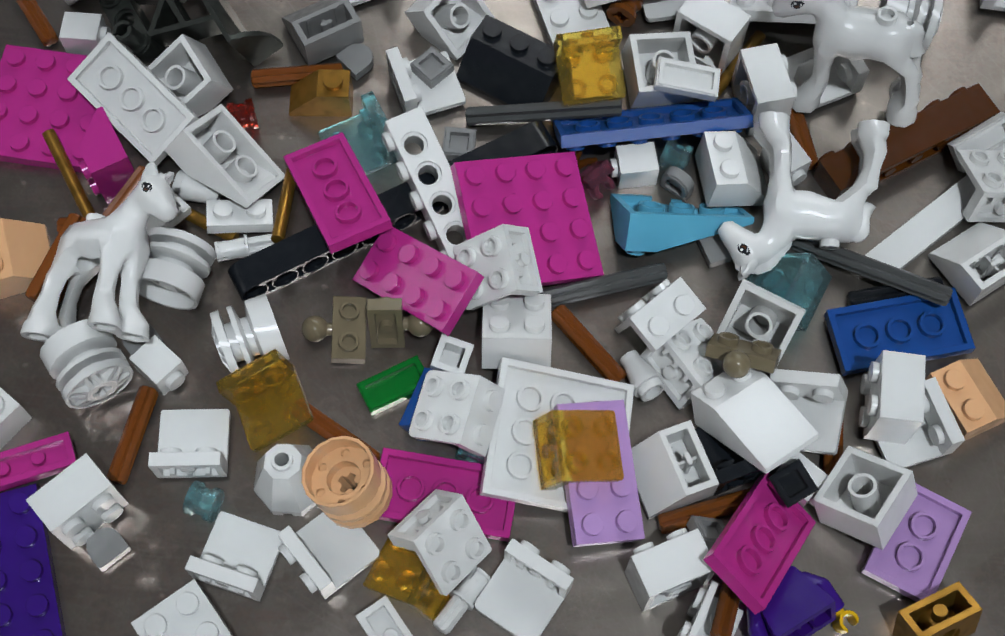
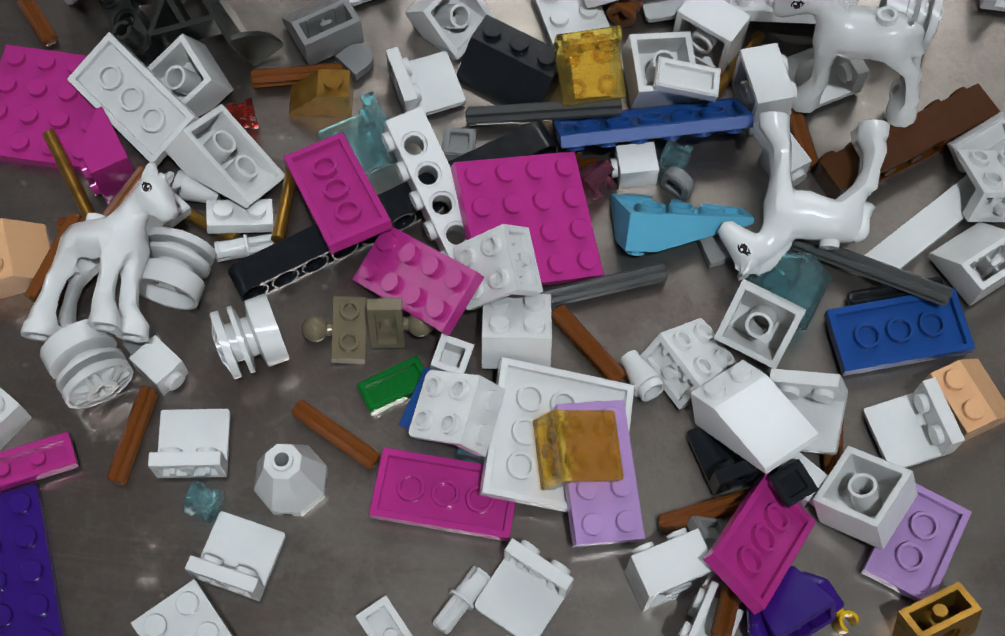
(77, 502): white brick -> none
(82, 32): white brick -> none
(106, 547): light grey tile -> none
(267, 399): clear yellow bracket -> none
(327, 553): white bracket -> none
(337, 469): light nougat wheel -> none
(404, 578): clear yellow bracket -> none
(432, 67): light grey tile -> none
(443, 537): white bracket -> none
(663, 315): white bracket -> none
(672, 470): white slope -> none
(729, 170): white slope -> none
(742, 355): dark tan plate -> none
(893, 397): white brick -> none

